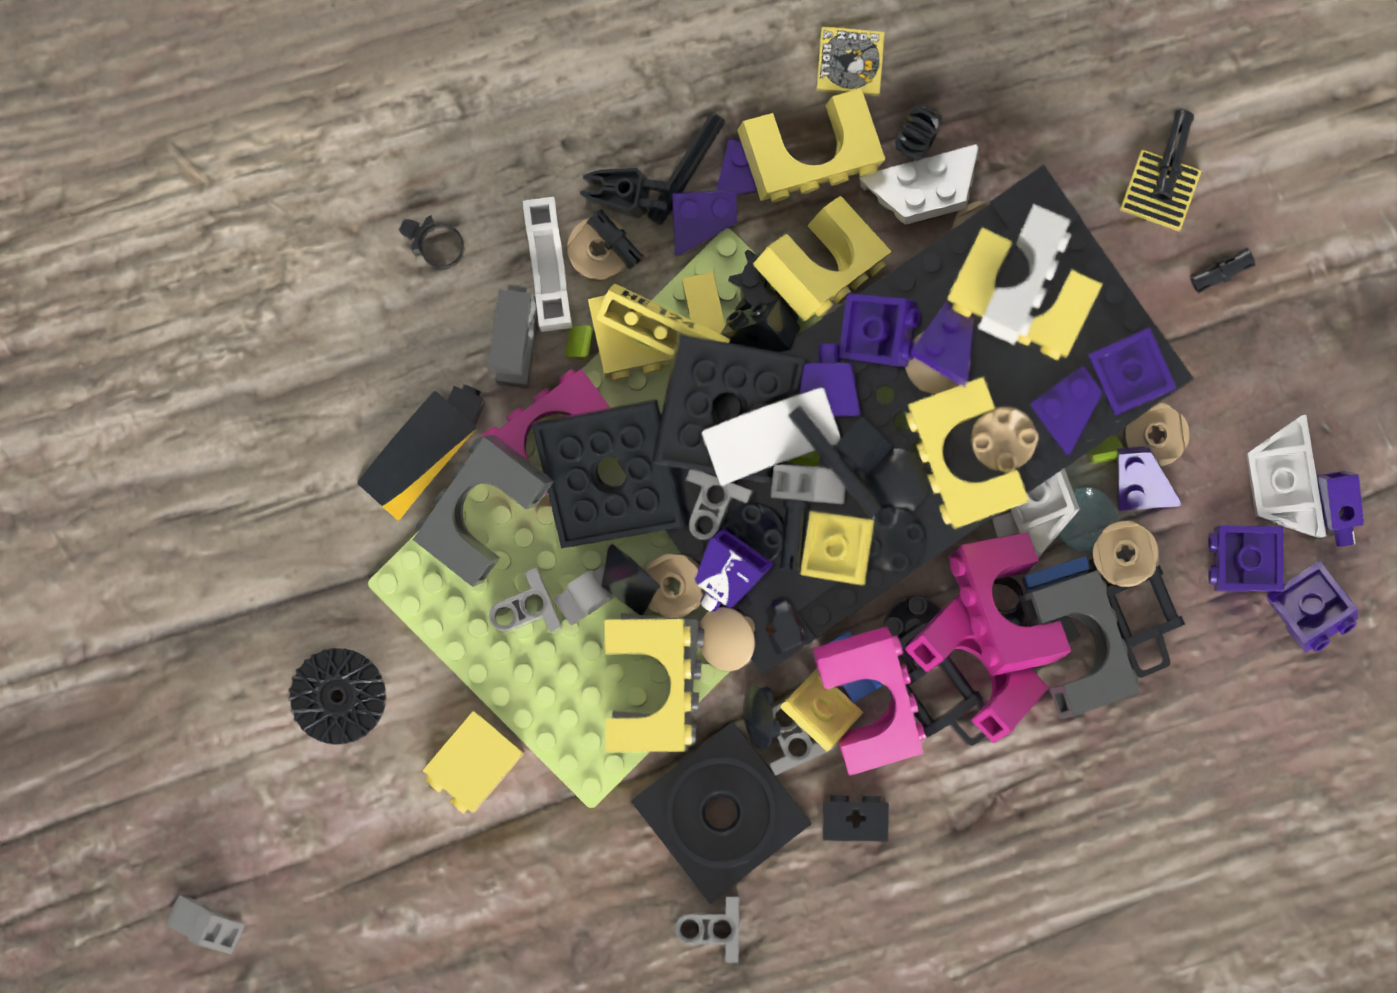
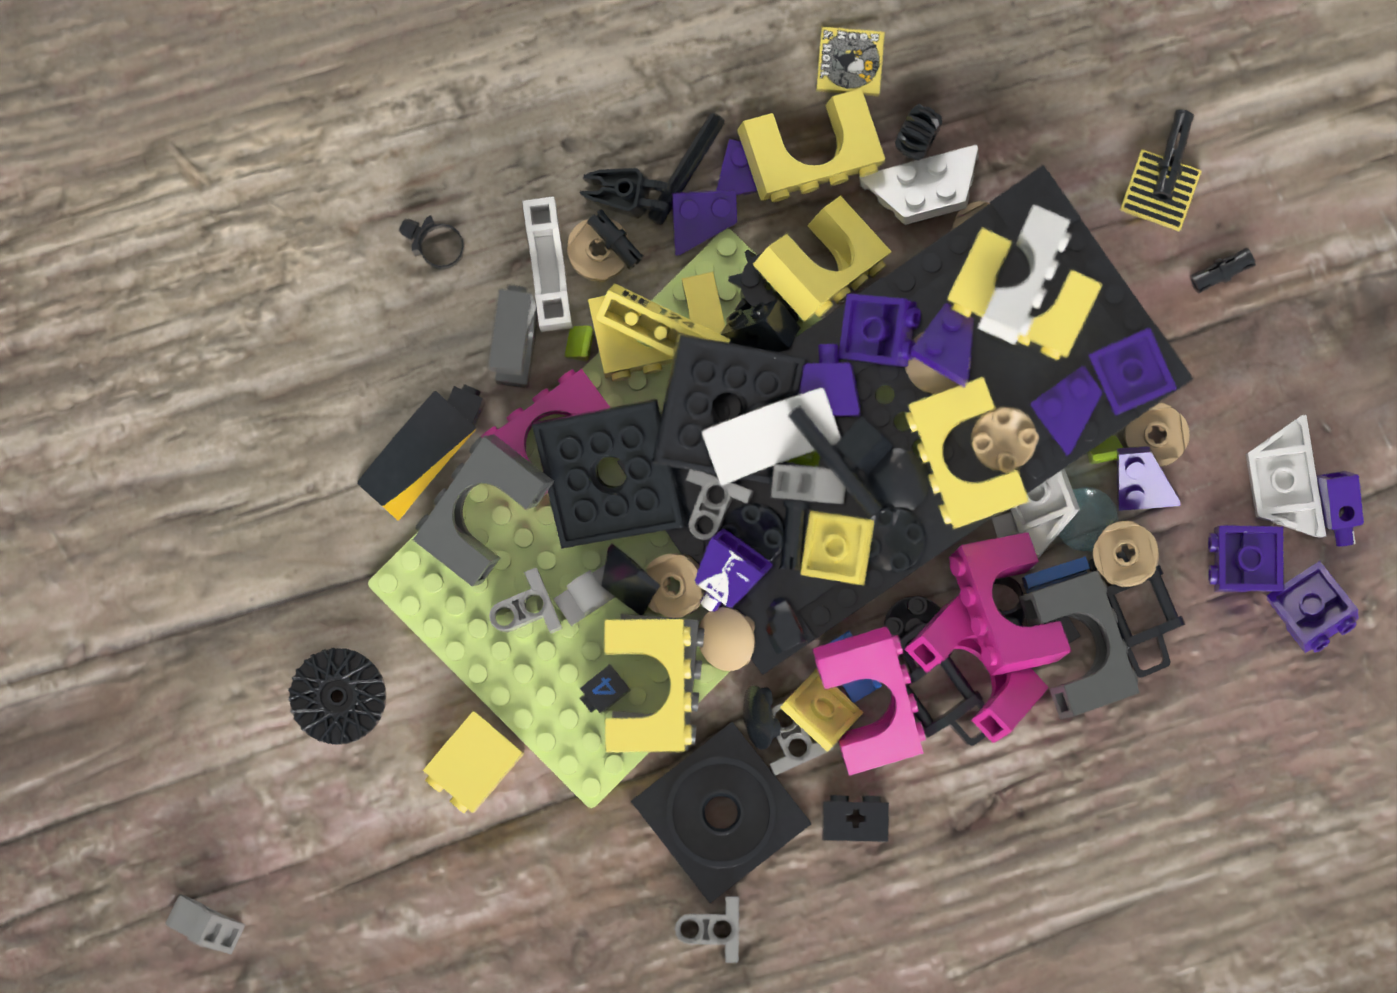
(603, 690): none -> black brick

